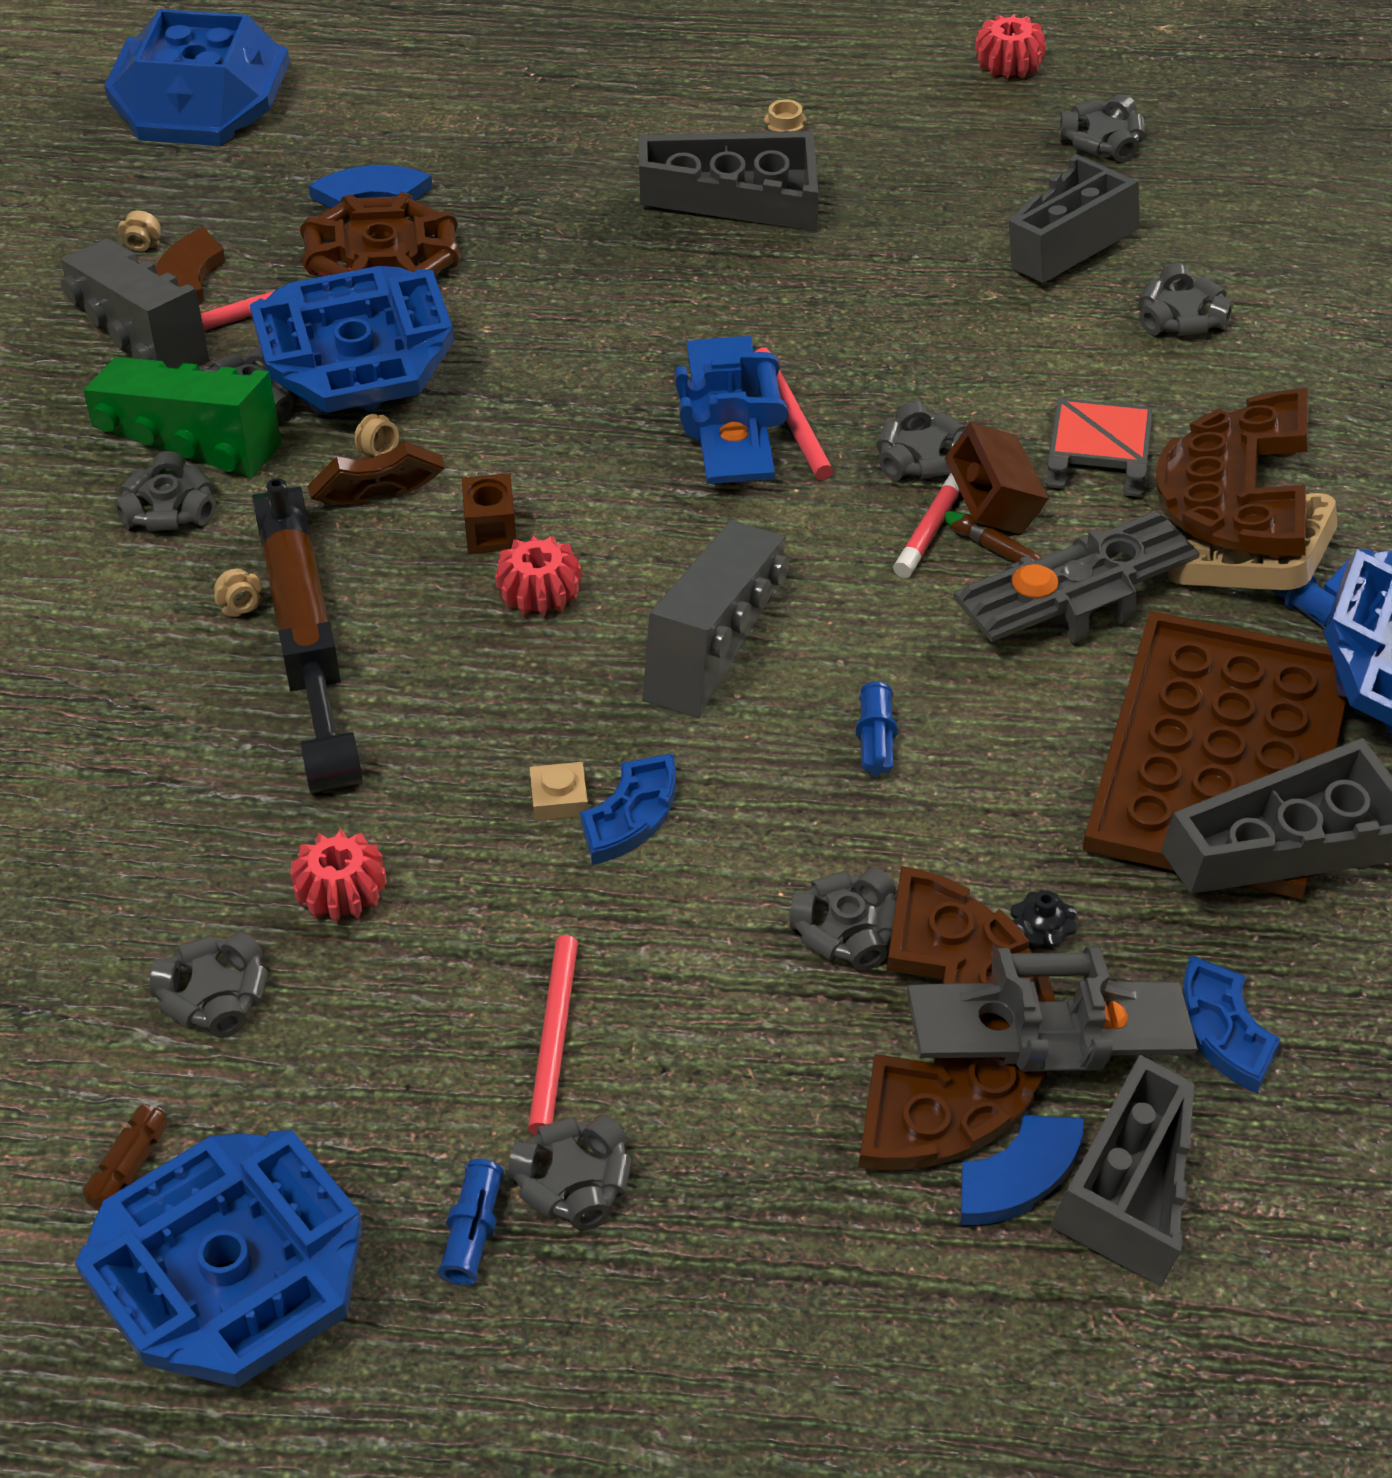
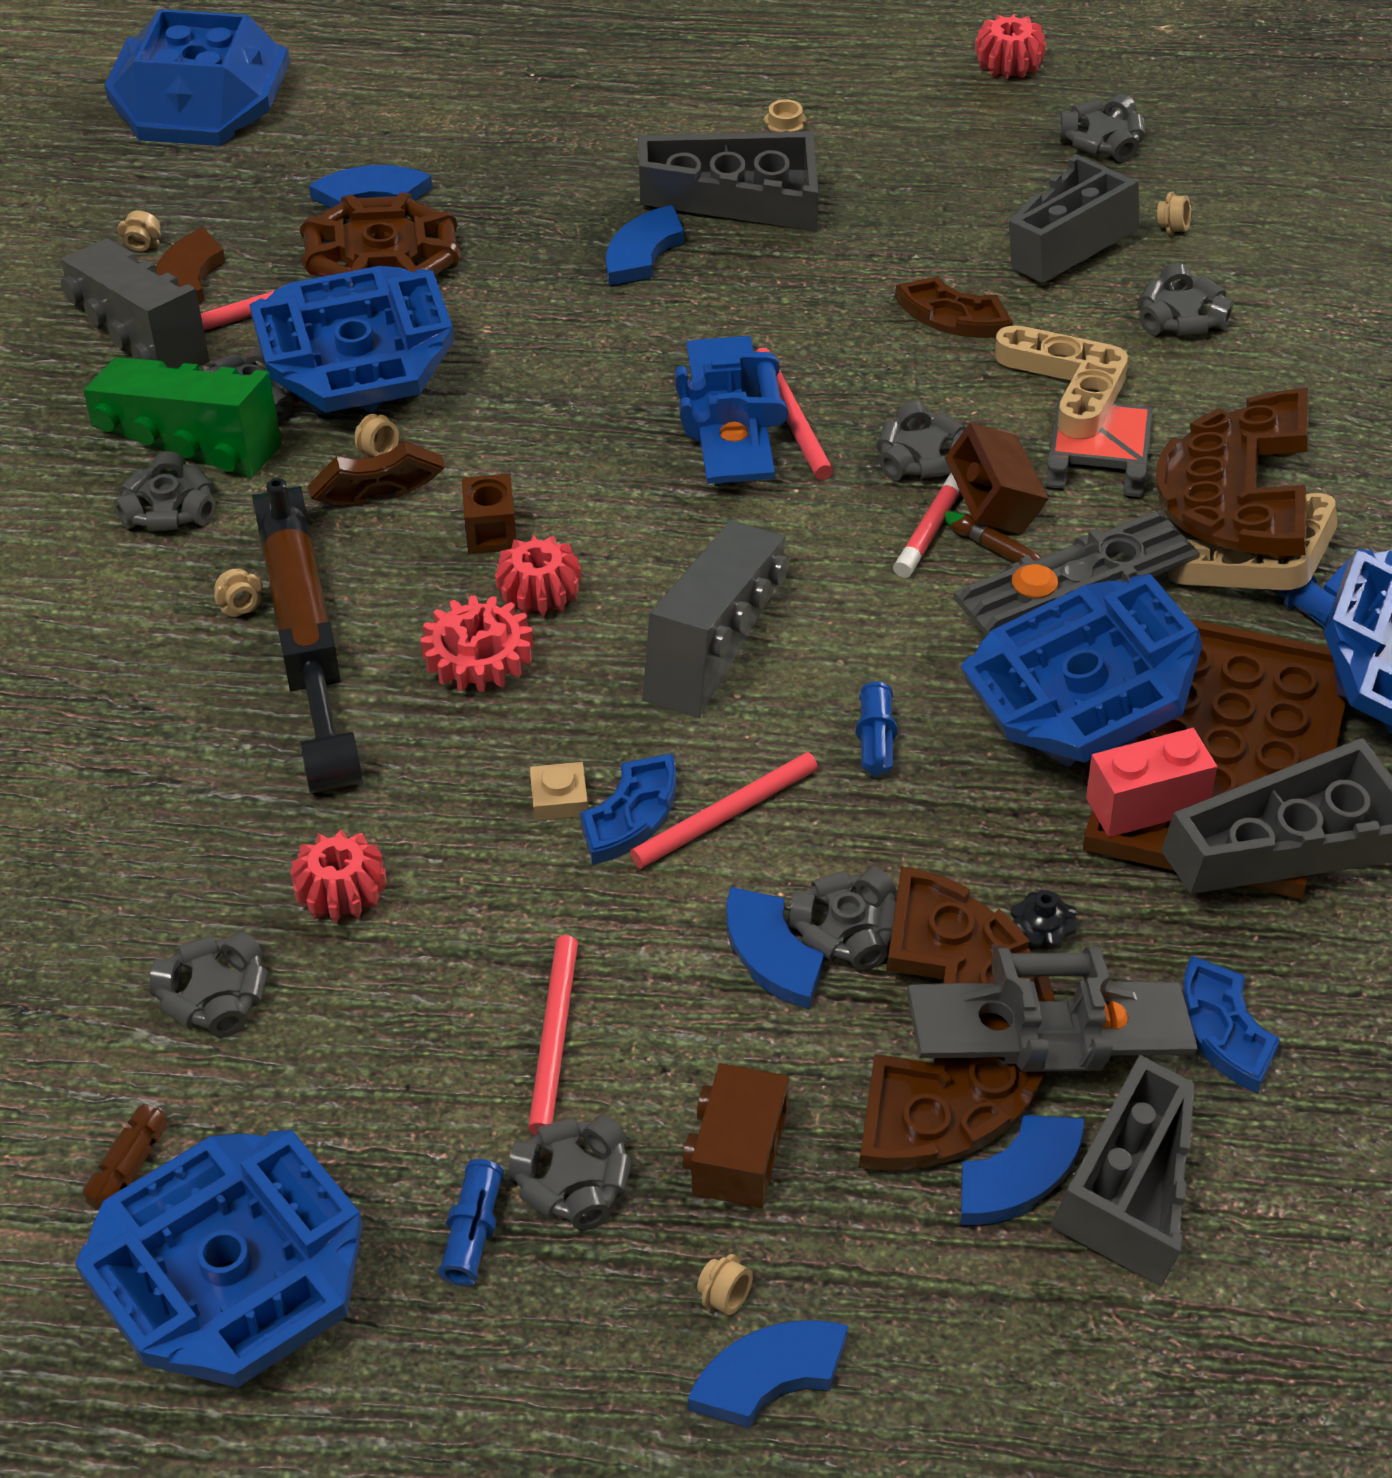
(477, 643): none -> coral gear
(639, 244): none -> blue tile
(723, 810): none -> coral bar
(724, 1284): none -> tan plate
(738, 1135): none -> reddish brown brick
(766, 1366): none -> blue tile
(769, 949): none -> blue tile
(951, 310): none -> reddish brown tile
(1086, 364): none -> tan beam
(1088, 669): none -> blue piece
(1149, 781): none -> coral brick
(1174, 213): none -> tan plate

